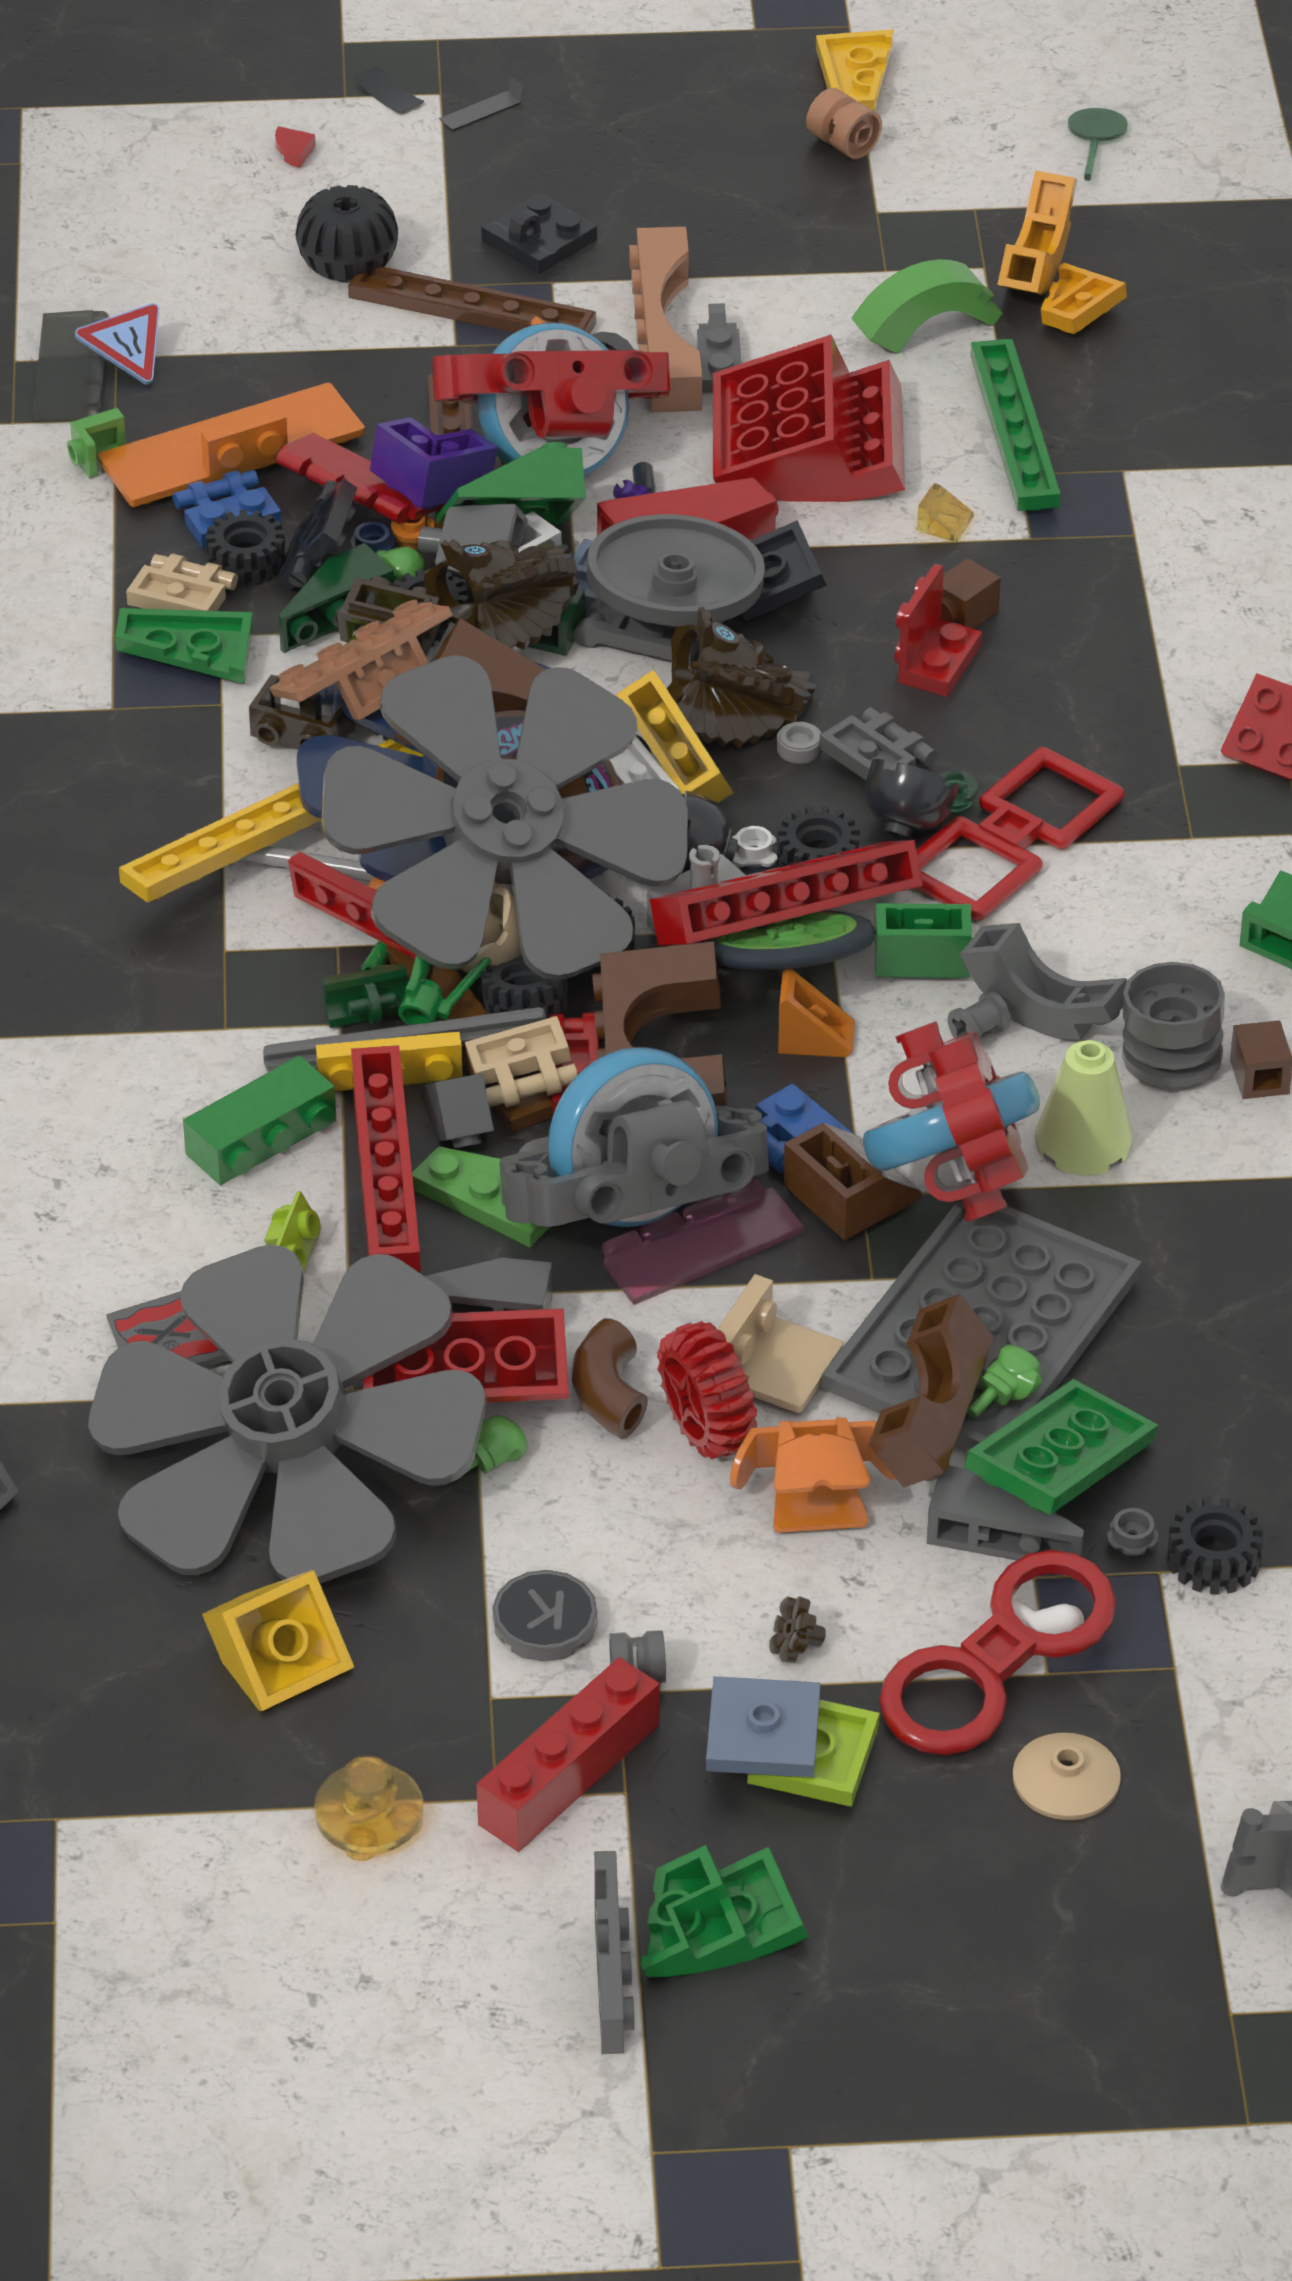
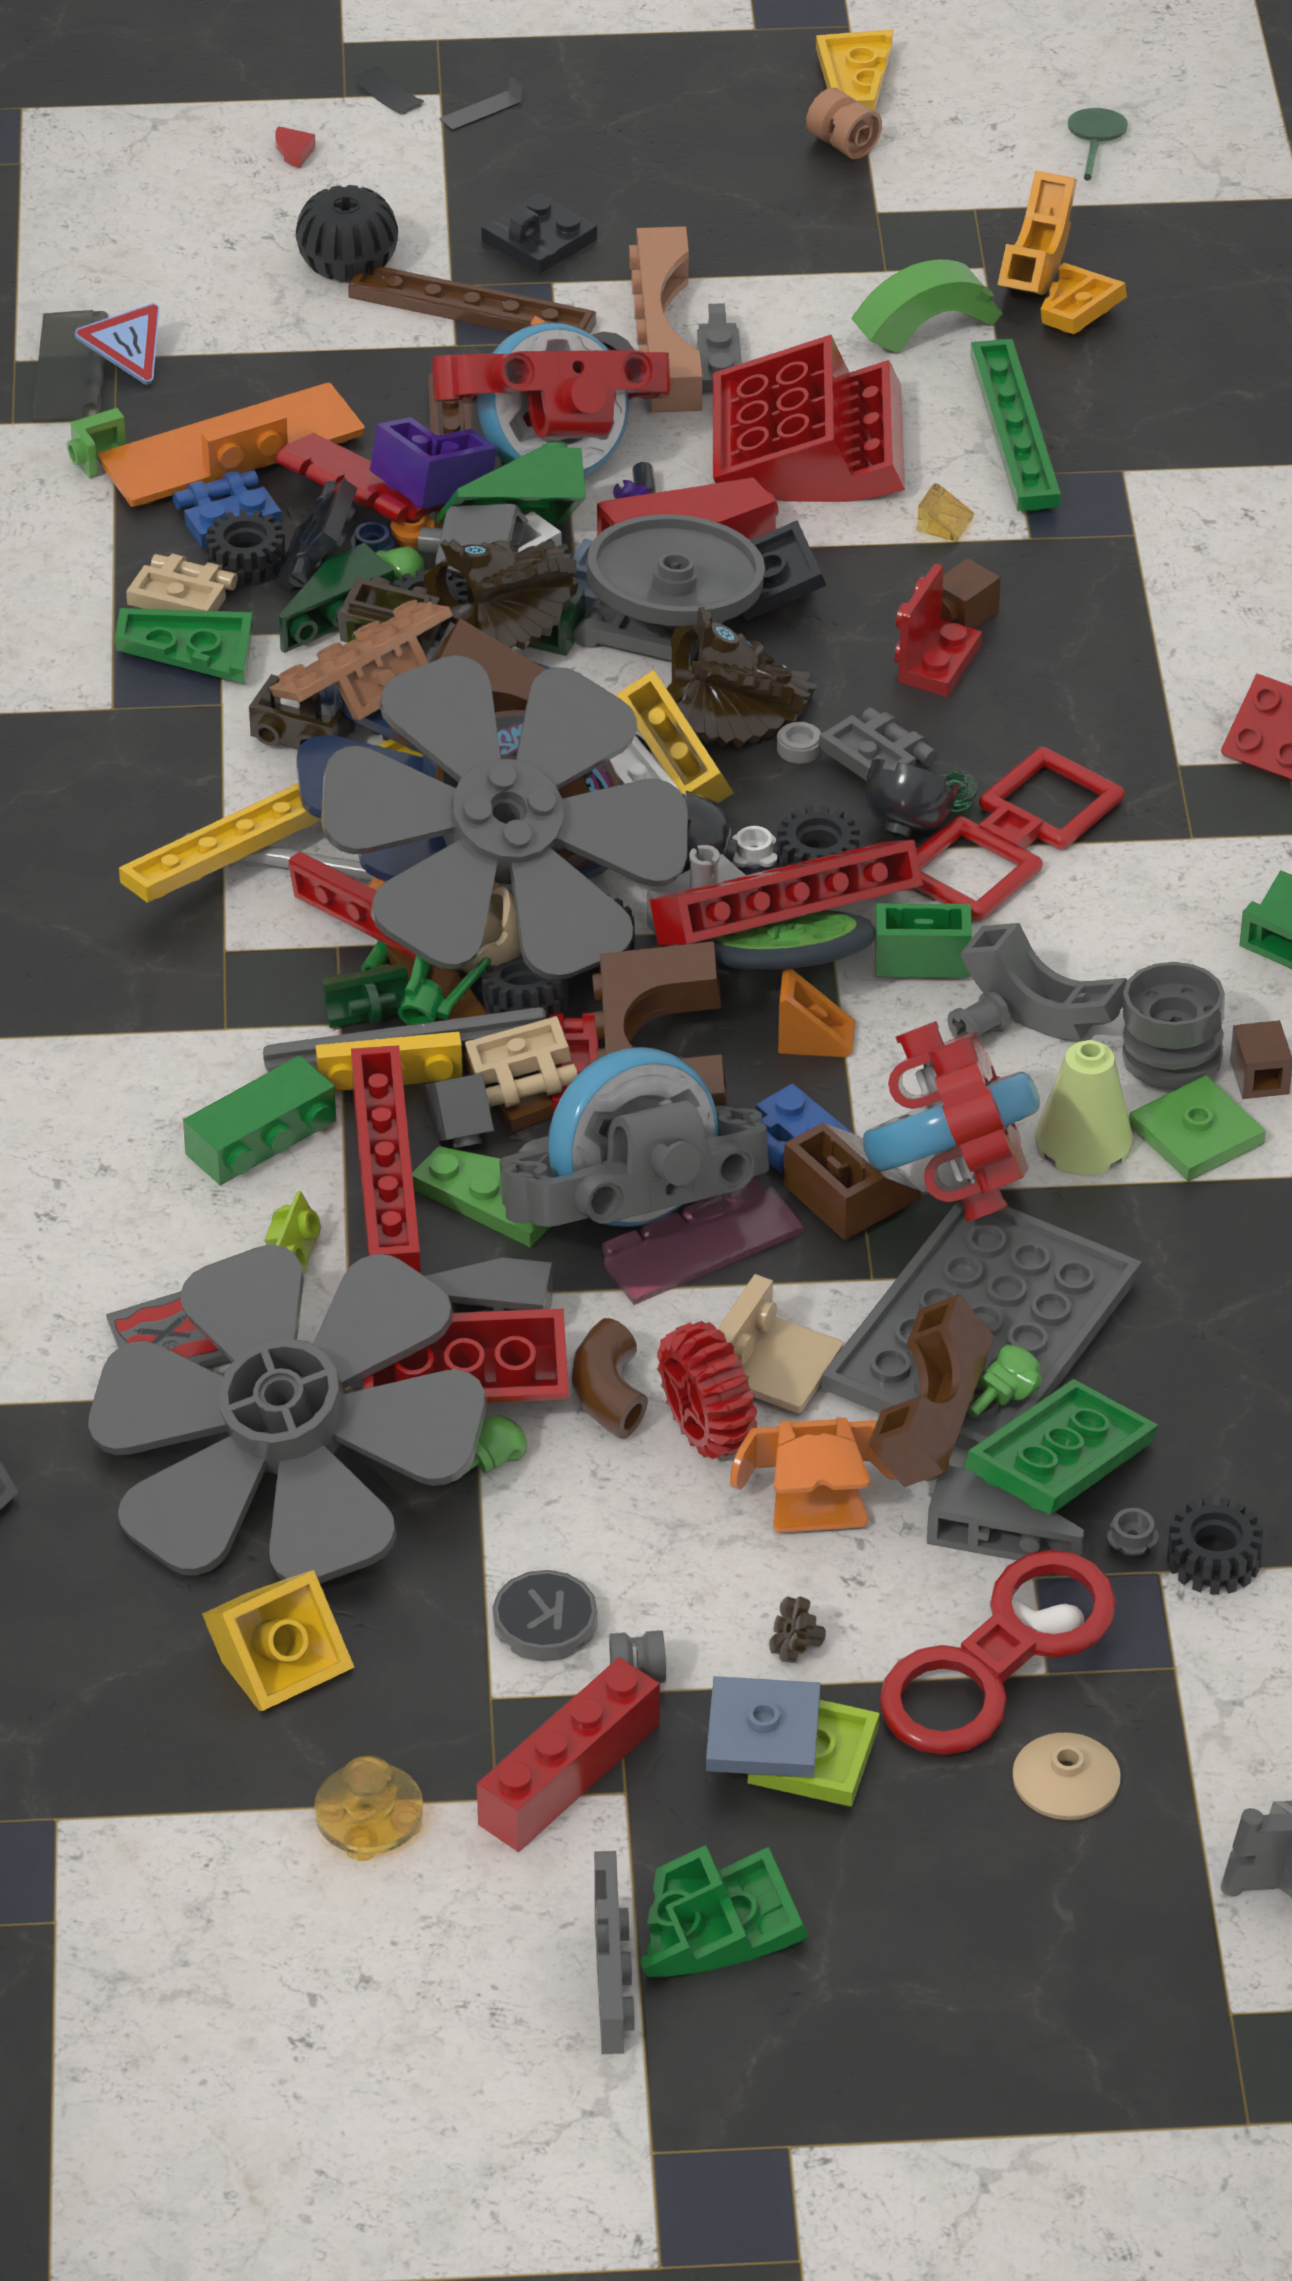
(1197, 1127): none -> bright green plate

